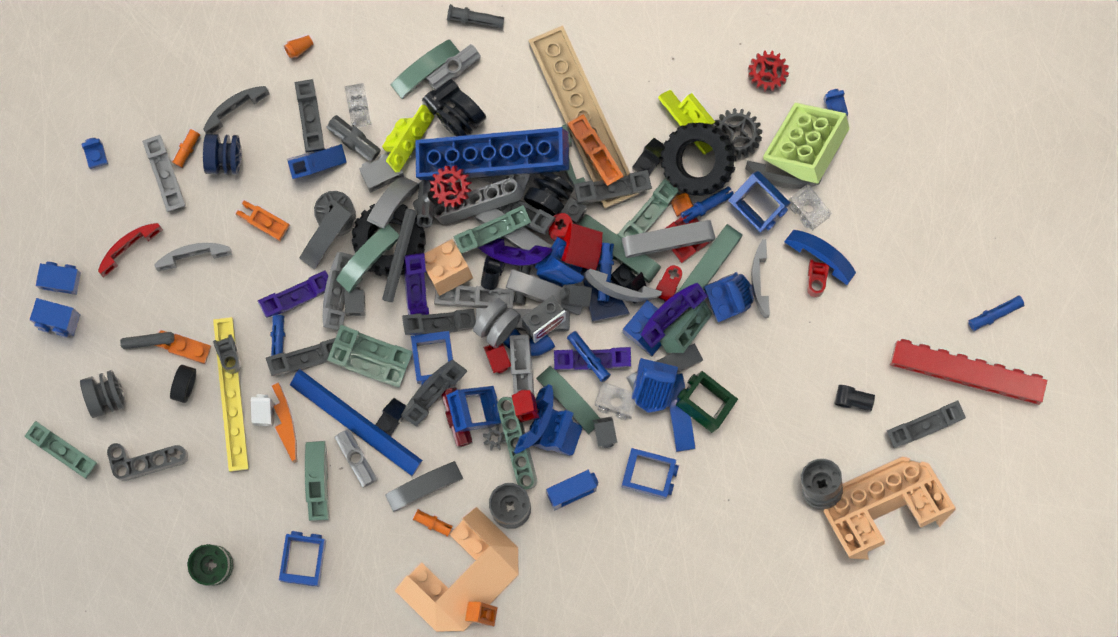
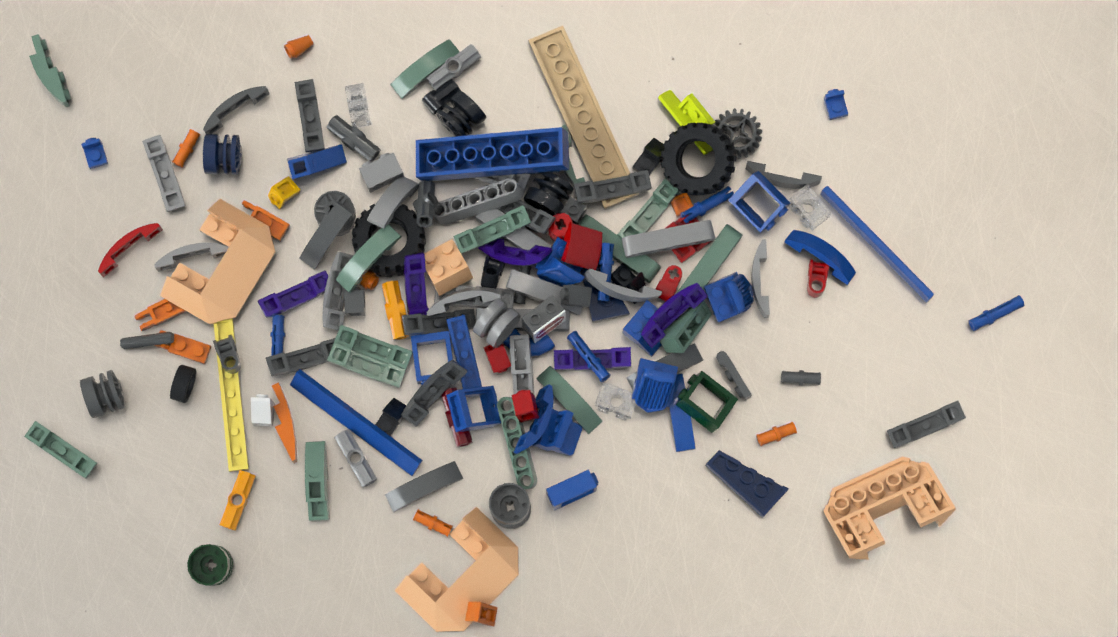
(49, 76): none -> sand green slope
(54, 317): blue brick -> none
(58, 278): blue brick -> none
(149, 459): dark grey beam -> none
(159, 312): none -> orange hinge
(235, 275): none -> light nougat slope
(241, 488): none -> light orange piece
(283, 192): none -> yellow bracket
(299, 579): blue window -> none
(369, 280): none -> orange cone
(394, 308): none -> light orange piece
(399, 255): dark grey axle -> none
(404, 135): neon yellow bracket -> none
(442, 181): red gear -> none
(464, 351): none -> blue tile
(465, 15): dark grey pin -> none
(487, 294): none -> light grey slope
(492, 444): dark grey gear -> none
(595, 150): orange slope -> none
(605, 432): dark grey brick -> none
(647, 490): blue window -> none
(732, 374): none -> dark grey hinge
(755, 489): none -> dark blue wing
(771, 77): red gear -> none
(776, 433): none -> orange pin
(801, 377): none -> dark grey pin
(807, 141): yellowish green slope -> none
(822, 474): dark grey wheel -> none
(849, 397): black piece -> none
(876, 243): none -> blue tile
(968, 372): brick -> none

